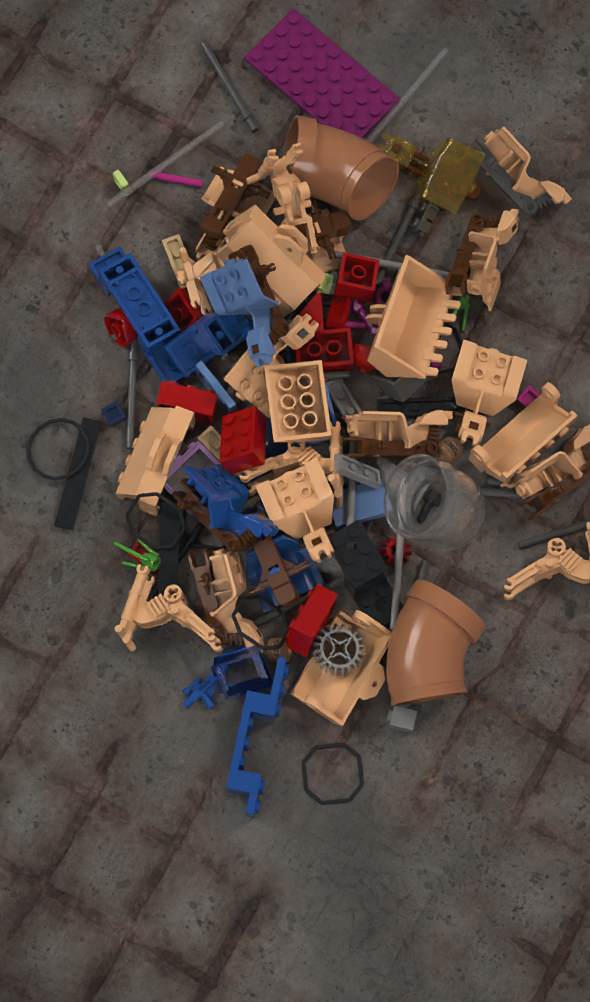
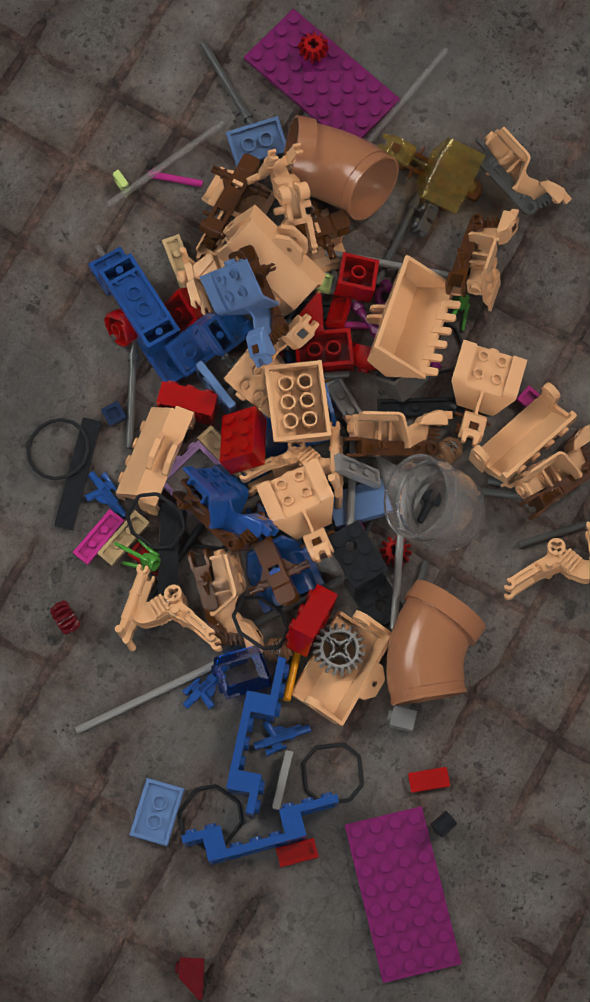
(65, 617): none -> dark red gear
(98, 536): none -> dark pink plate
(104, 494): none -> blue piece
(112, 553): none -> tan plate
(144, 698): none -> light grey piece
(157, 812): none -> medium blue tile
(192, 974): none -> dark red slope
(225, 793): none -> black piece
(257, 139): none -> medium blue tile
(278, 735): none -> blue piece
(282, 780): none -> light grey tile
(291, 677): none -> light orange bar
(291, 822): none -> blue bracket
(297, 852): none -> red tile
(313, 53): none -> red gear
(402, 894): none -> magenta plate
(428, 780): none -> red tile
(443, 824): none -> black piece

